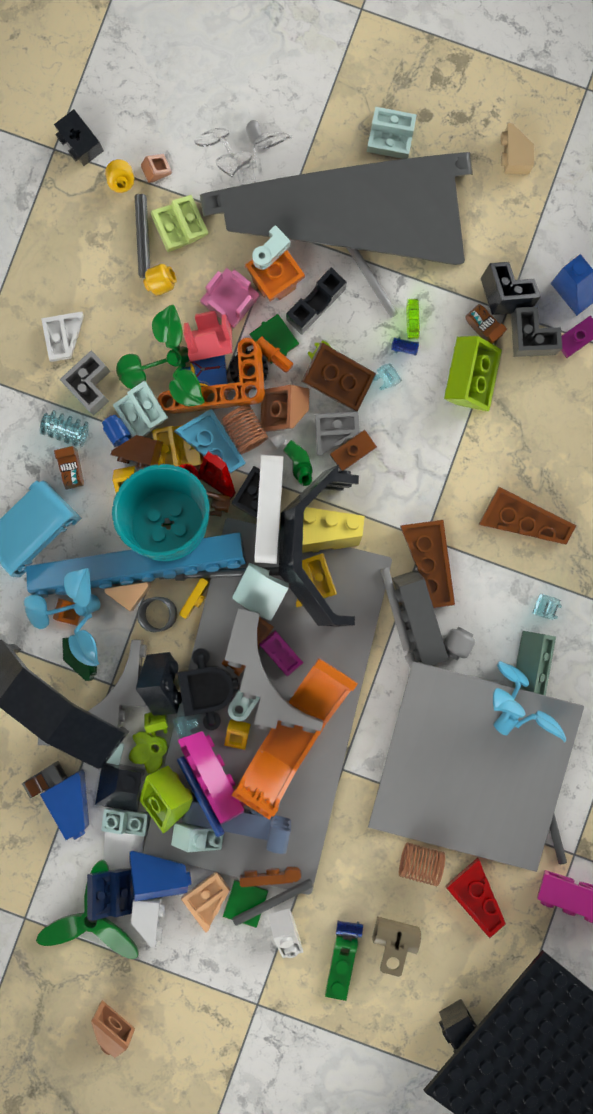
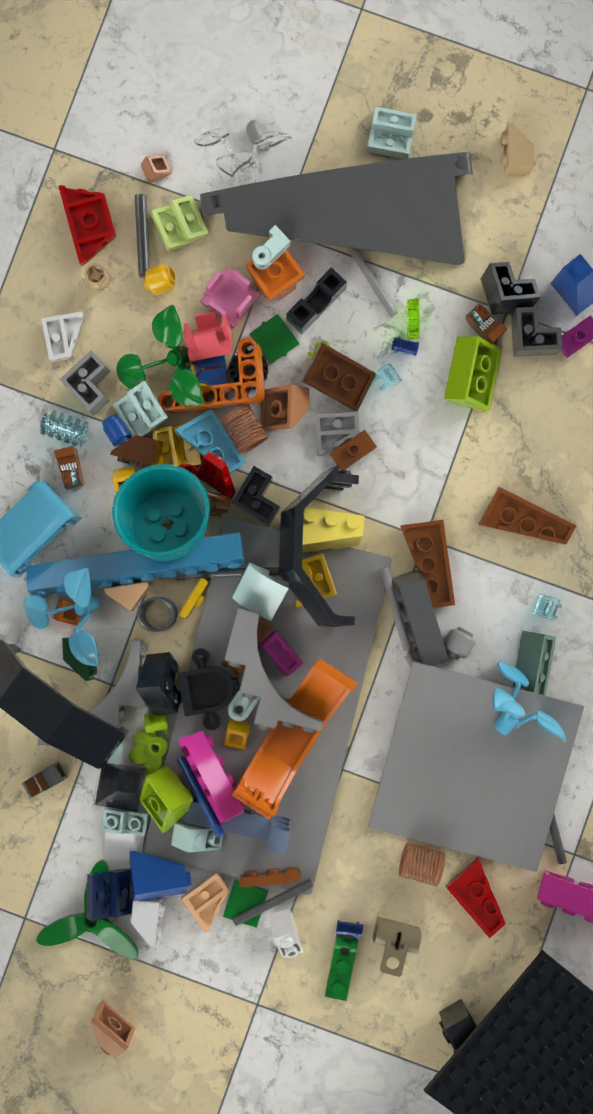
(69, 805): blue slope -> none
(73, 127): black brick -> none
(88, 221): none -> red wing
(95, 272): none -> tan wheel
(119, 176): yellow head -> none
(184, 726): clear light blue tile -> none
(269, 509): white beam -> none
(274, 355): orange axle -> none
(301, 463): green arm -> none

